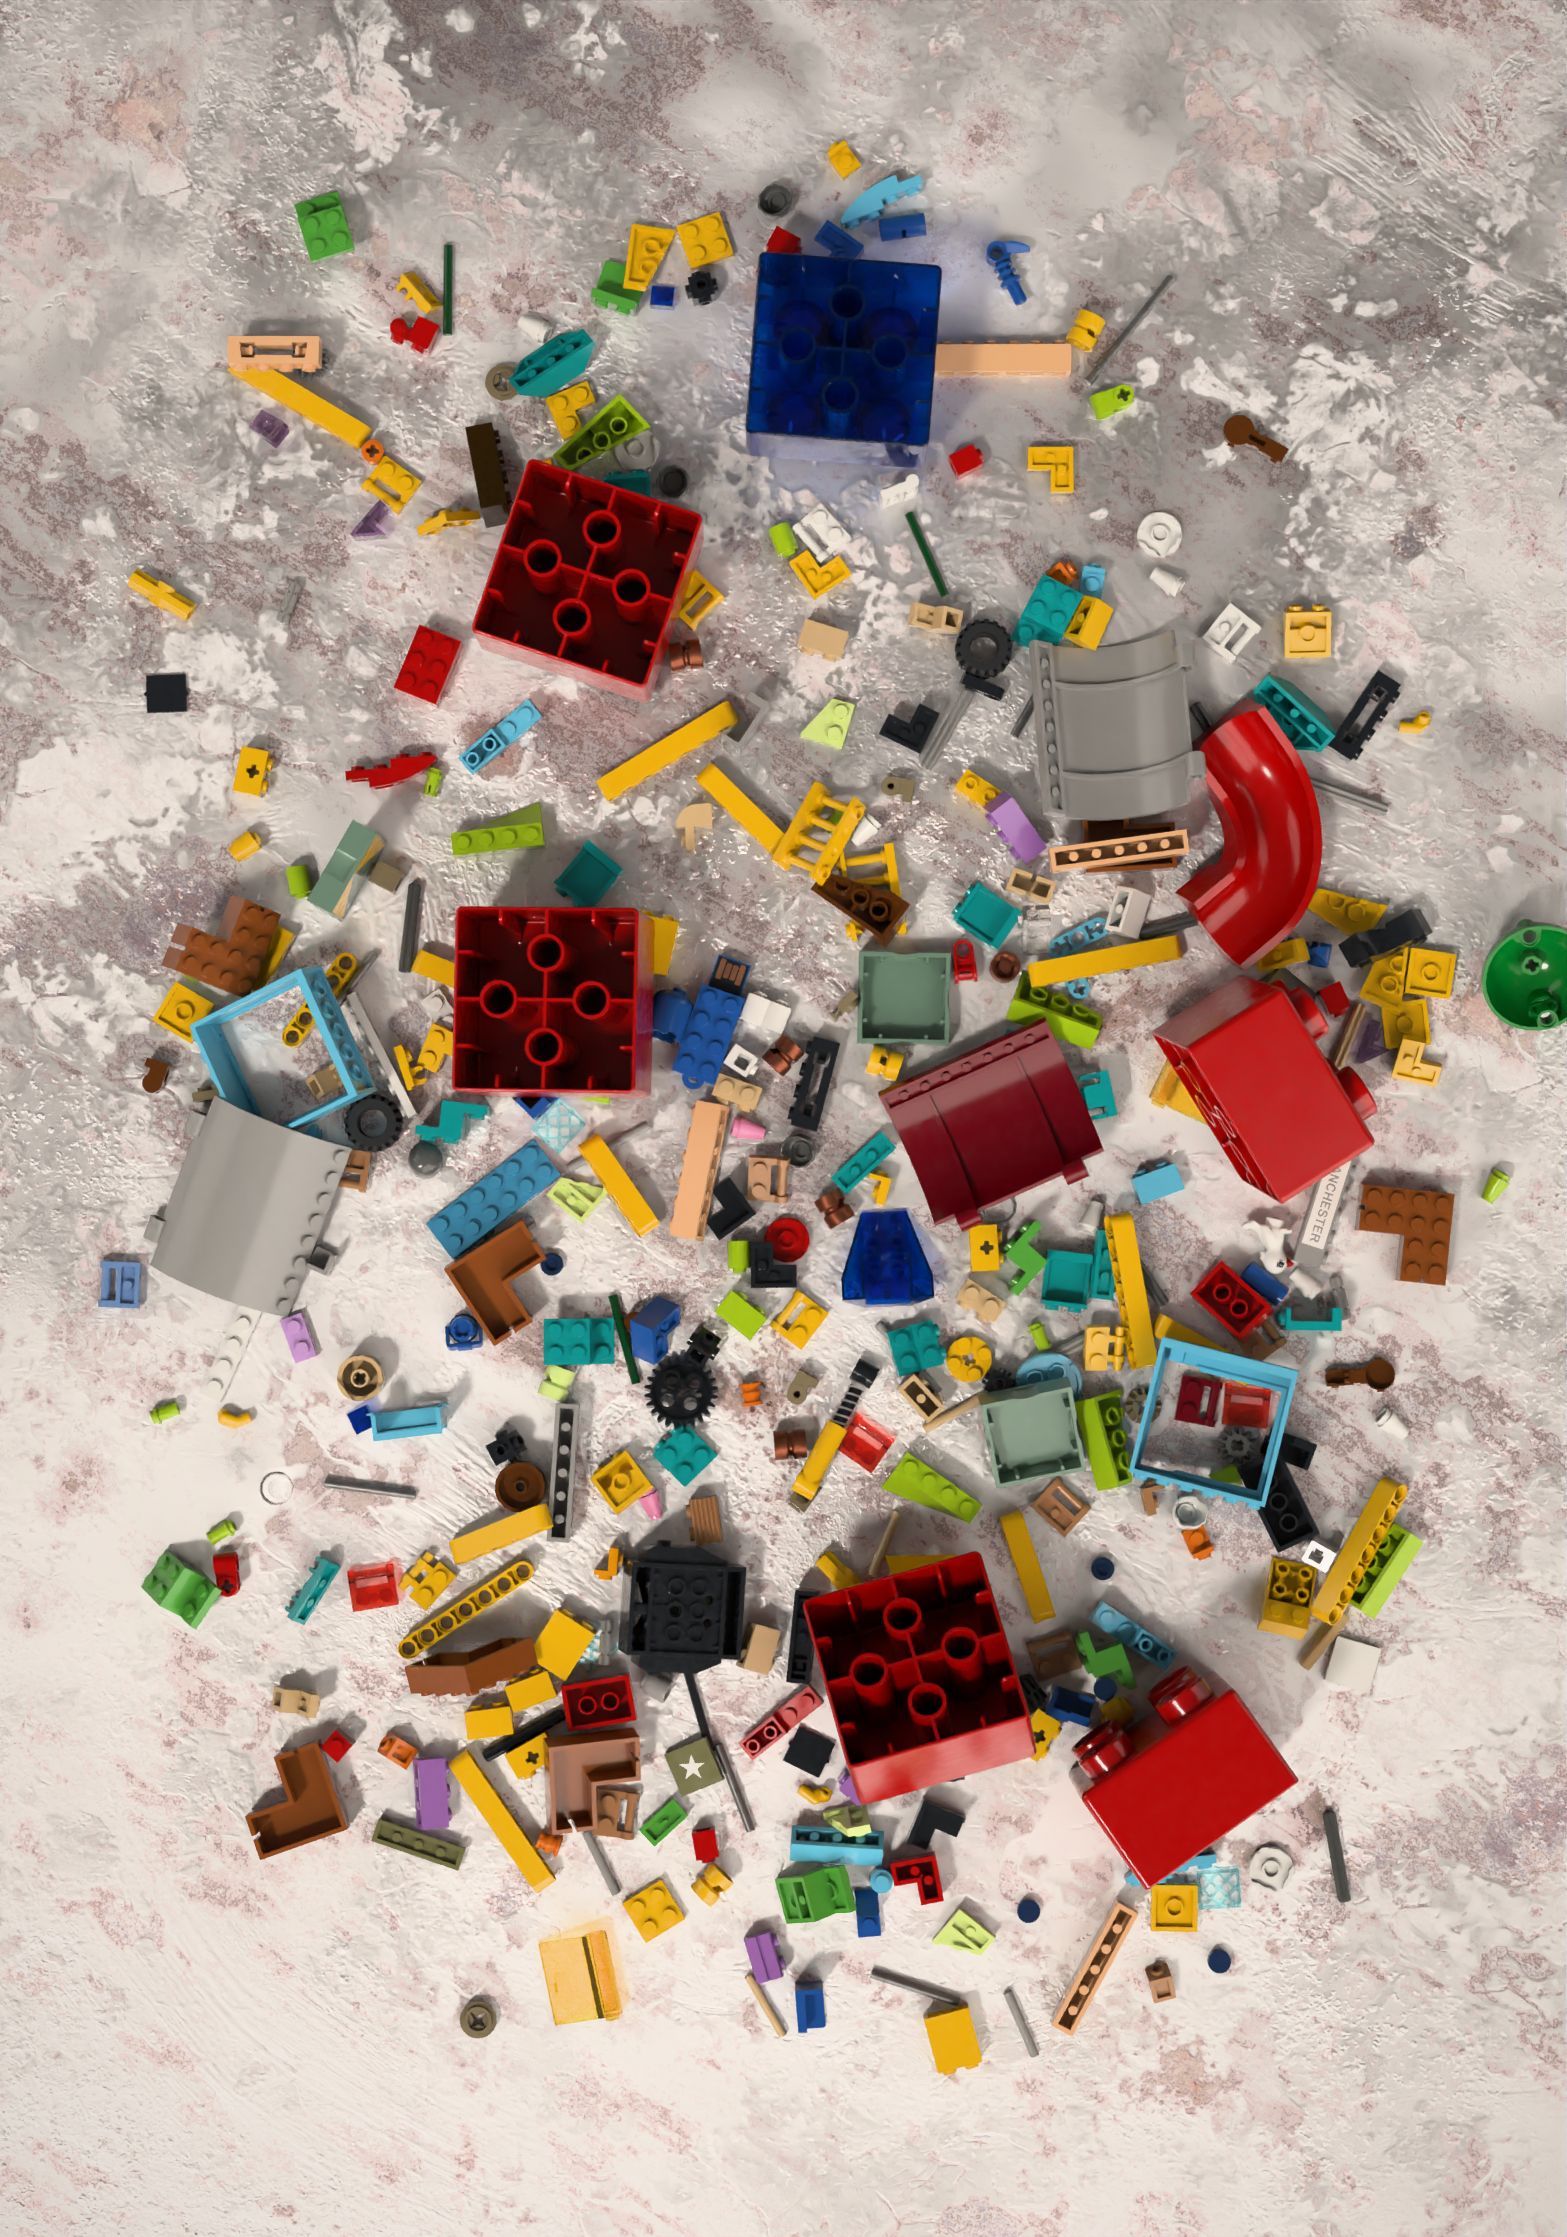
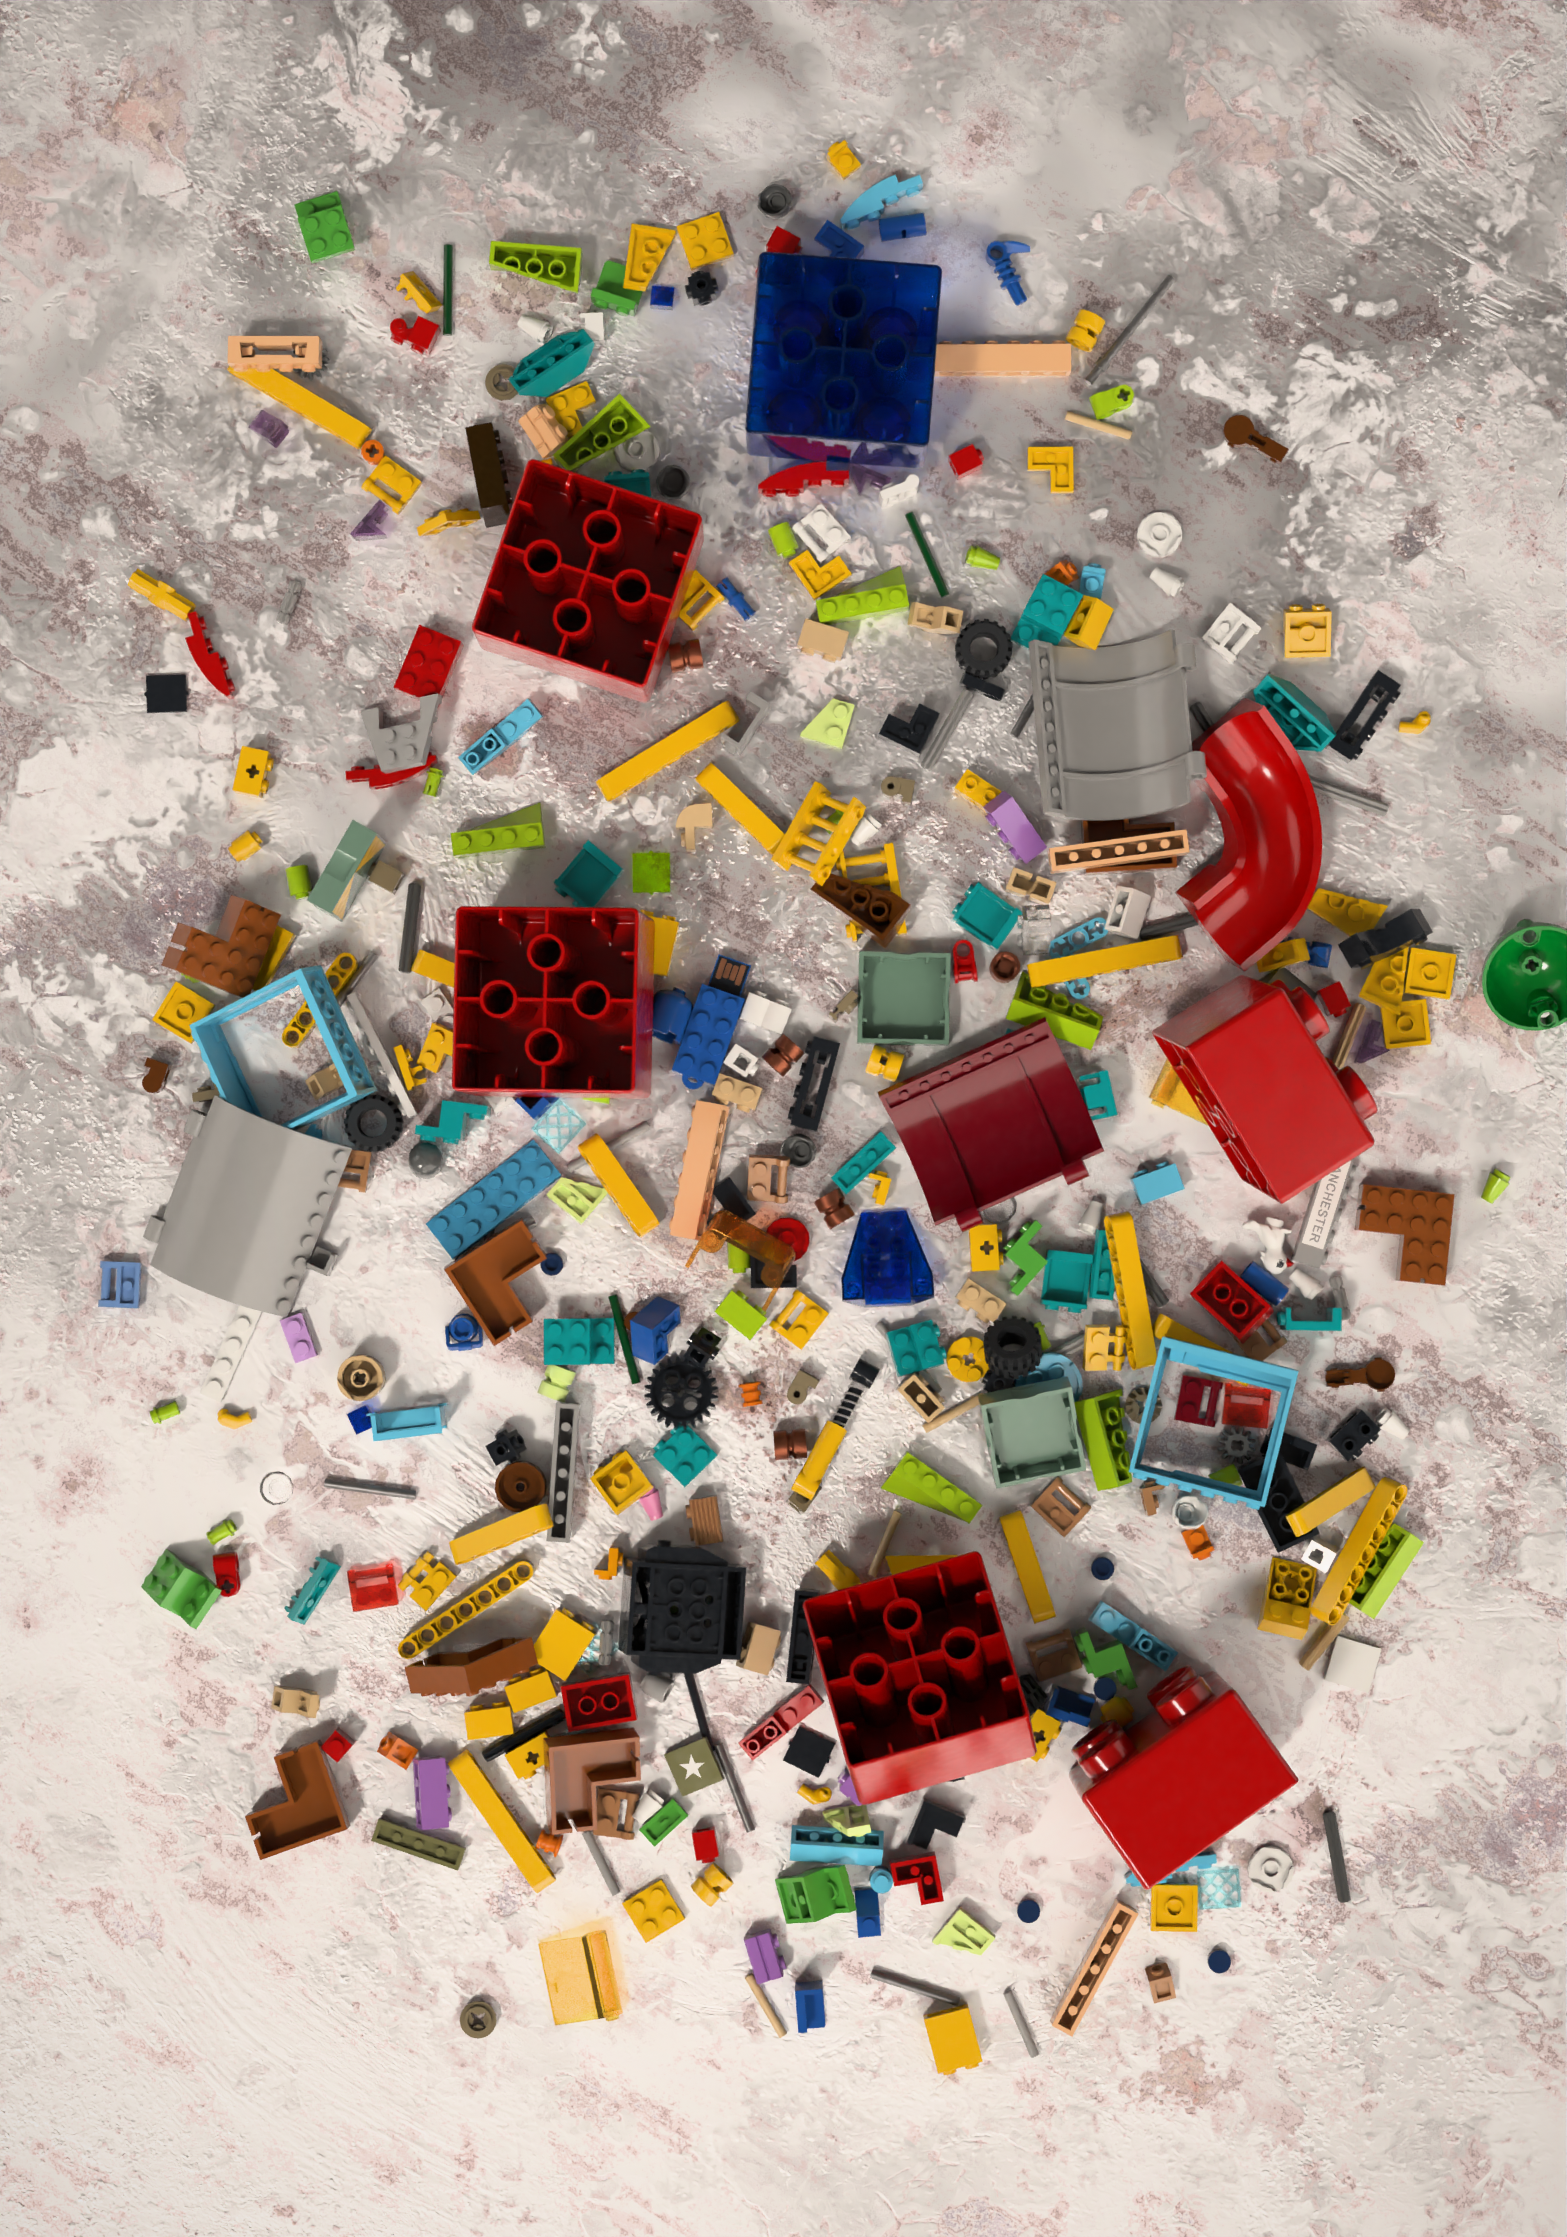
(209, 663): none -> red slope
(403, 744): none -> light grey wing
(544, 430): none -> light nougat brick
(545, 263): none -> lime wedge
(594, 327): none -> white brick
(648, 1806): none -> white cone
(651, 872): none -> clear neon green piece
(736, 599): none -> blue pin
(746, 1129): bright pink cone -> none
(752, 1240): none -> clear orange windscreen
(792, 479): none -> red slope
(859, 1449): clear red plate -> none
(861, 475): none -> clear purple slope
(870, 599): none -> lime wedge
(981, 558): none -> lime cone
(1012, 1332): none -> black tyre
(1098, 425): none -> tan bar
(1330, 1501): none -> yellow beam
(1354, 1435): none -> black brick
(1411, 1067): yellow plate -> none

